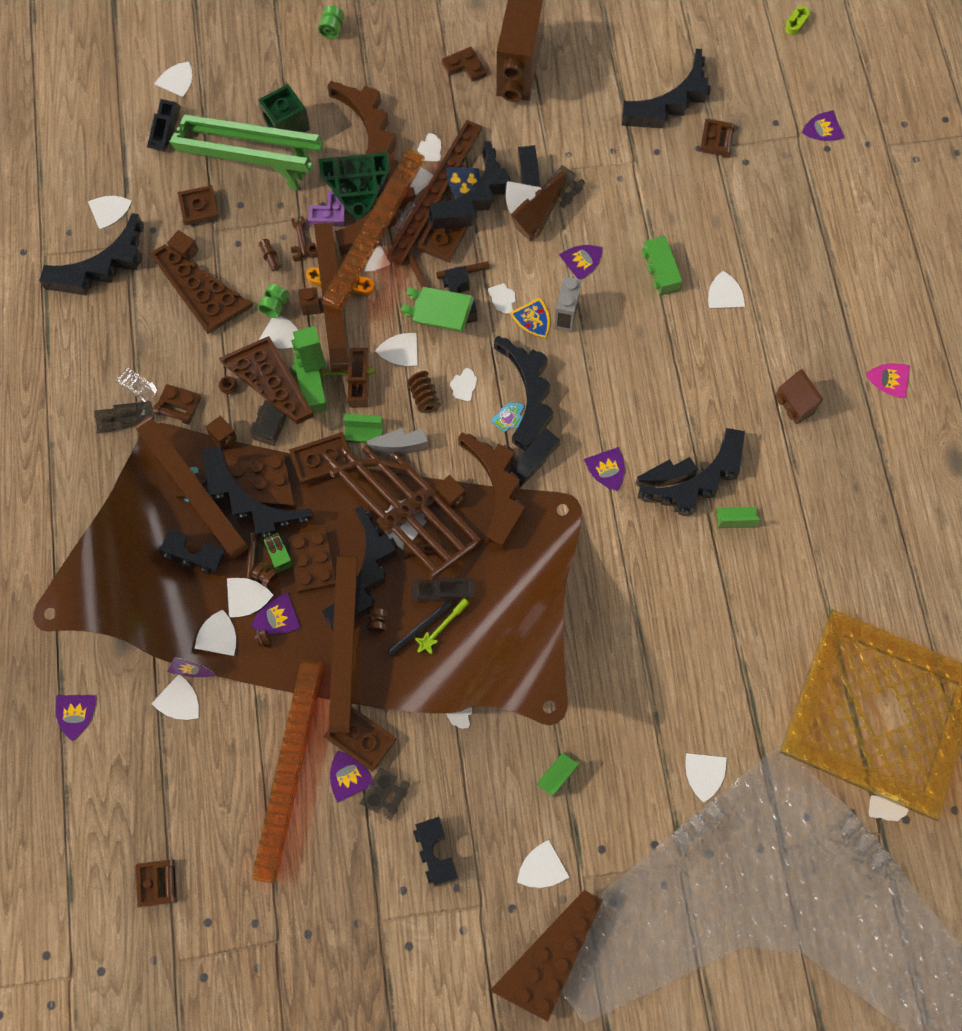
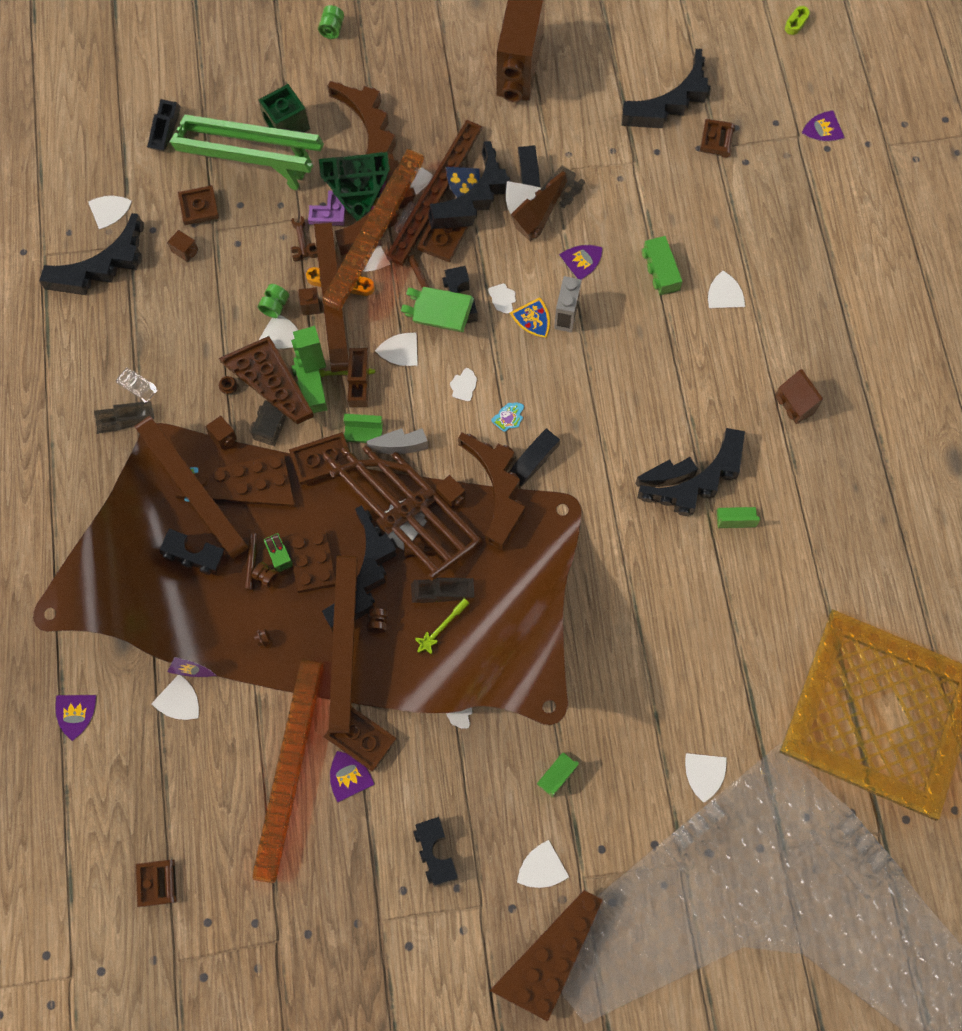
(176, 78): white sticker -> none
(179, 399): reddish brown plate -> none
(203, 294): reddish brown wing -> none
(217, 635): white sticker -> none
(222, 482): black arch -> none
(246, 596): white sticker -> none
(270, 255): reddish brown axle -> none
(277, 616): dark purple sticker -> none
(379, 790): clear smoke plate -> none
(419, 628): black bar -> none
(423, 393): reddish brown piece -> none
(430, 148): white sticker -> none
(464, 60): reddish brown plate -> none
(470, 268): reddish brown bar -> none
(537, 389): black arch -> none
(607, 468): dark purple sticker -> none
(886, 809): white sticker -> none
(890, 378): dark pink sticker -> none

